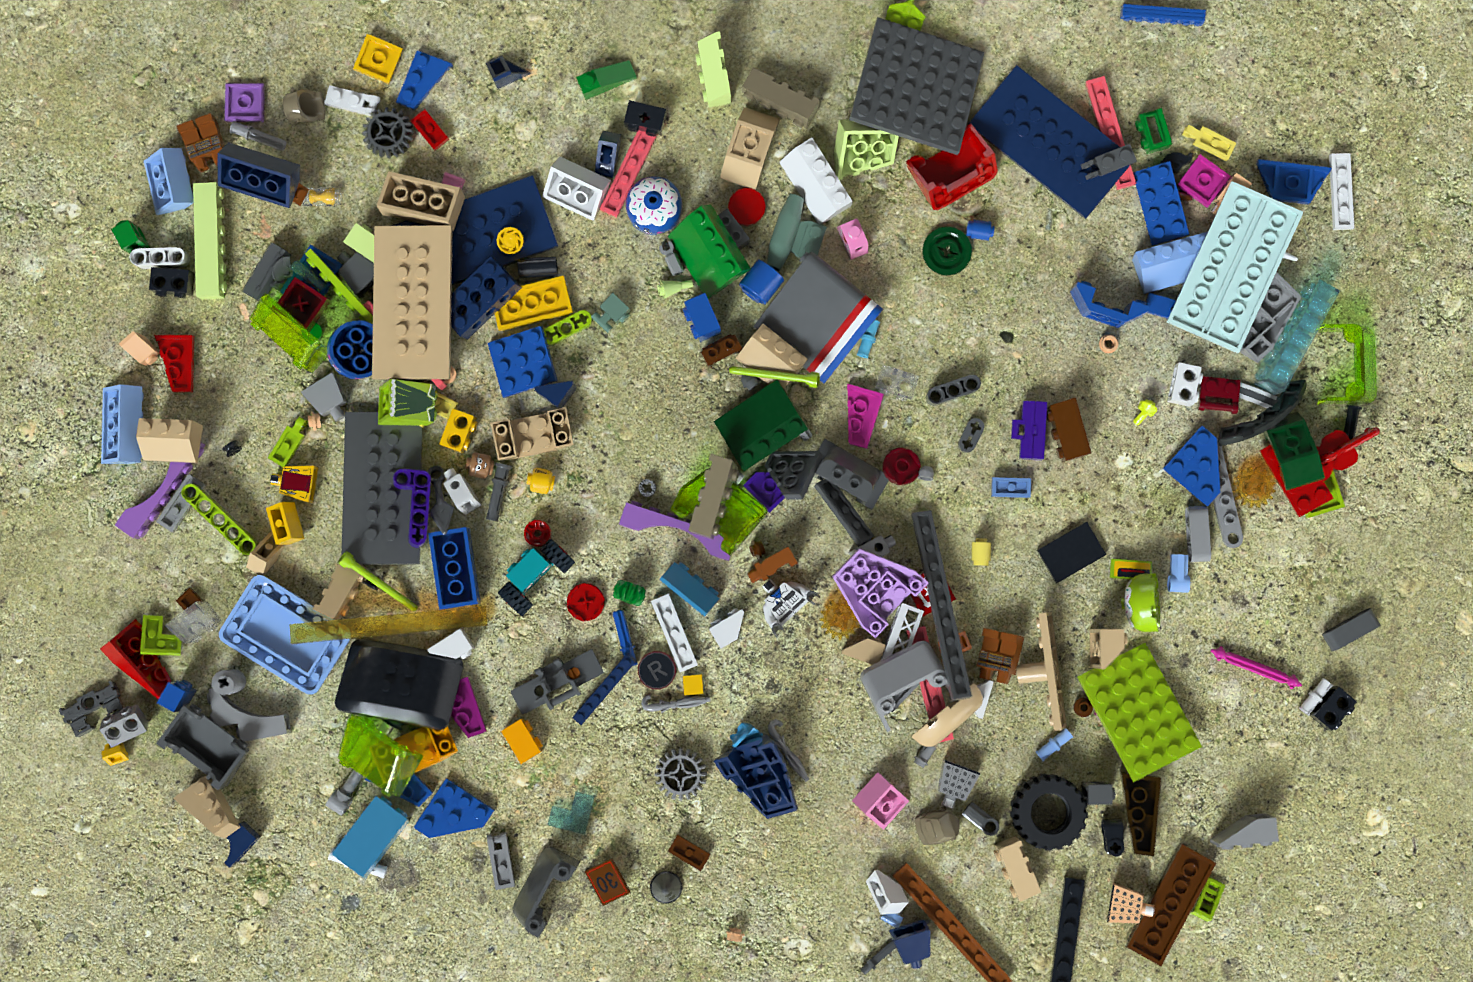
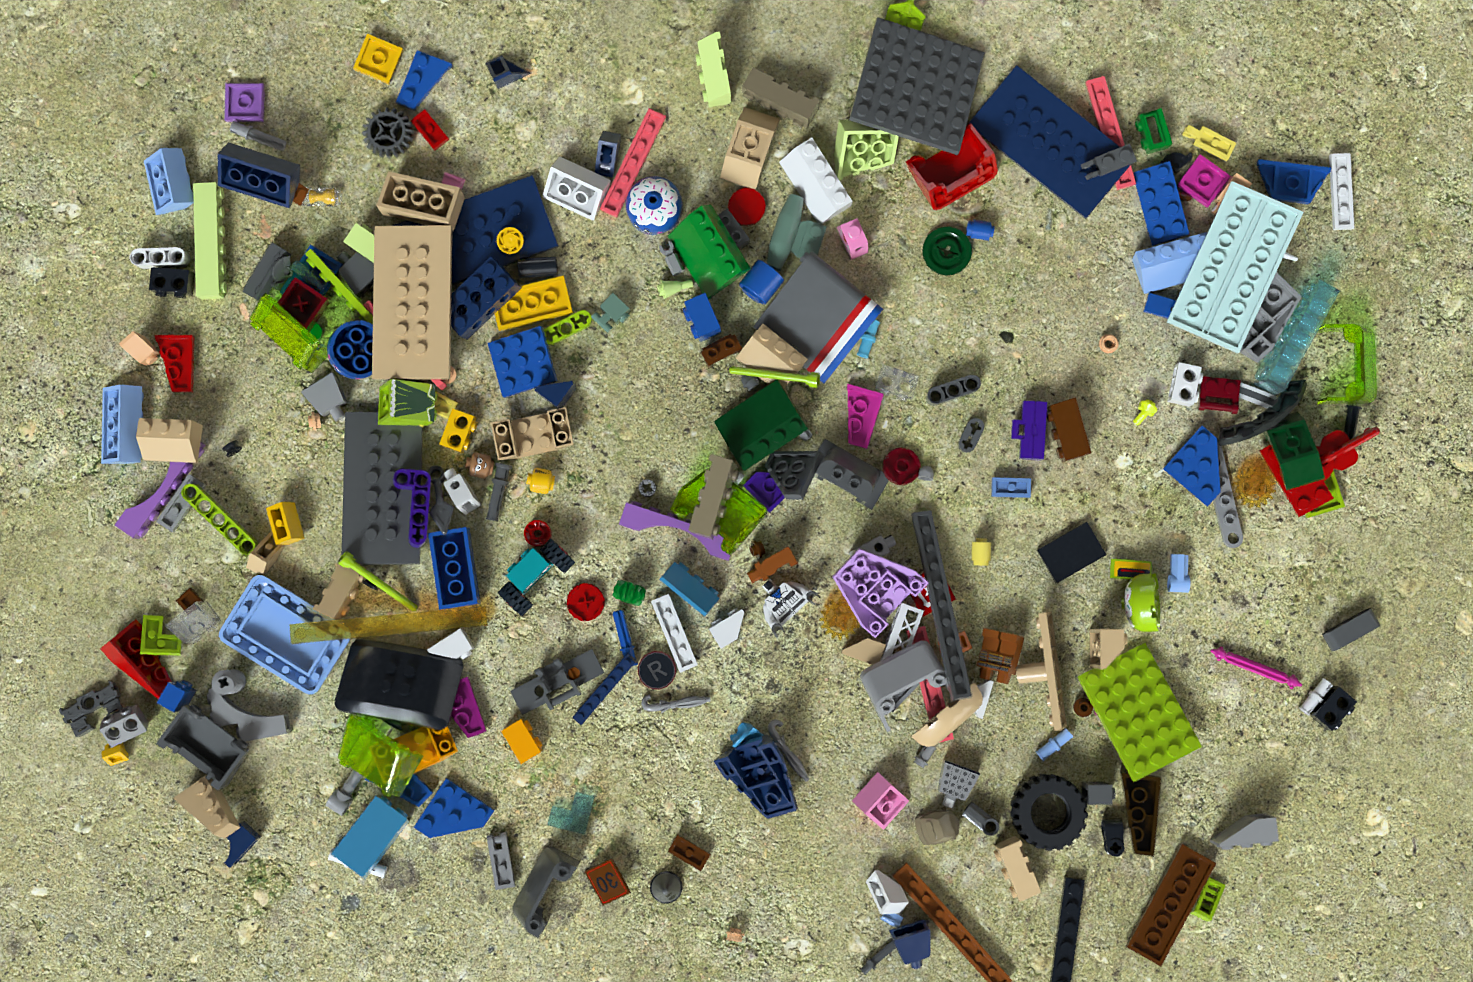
(129, 236): green brick -> none
(202, 140): dark orange hips -> none
(288, 443): lime plate -> none
(297, 482): torso -> none
(304, 106): dark tan helmet -> none
(351, 100): white plate -> none
(605, 78): green slope -> none
(638, 111): black brick -> none
(671, 774): light grey gear -> none
(693, 684): yellow tile -> none
(844, 512): dark grey tile -> none
(1083, 294): blue slope -> none
(1127, 905): light nougat torso -> none
(1162, 14): blue piece -> none
(1198, 534): light grey beam -> none

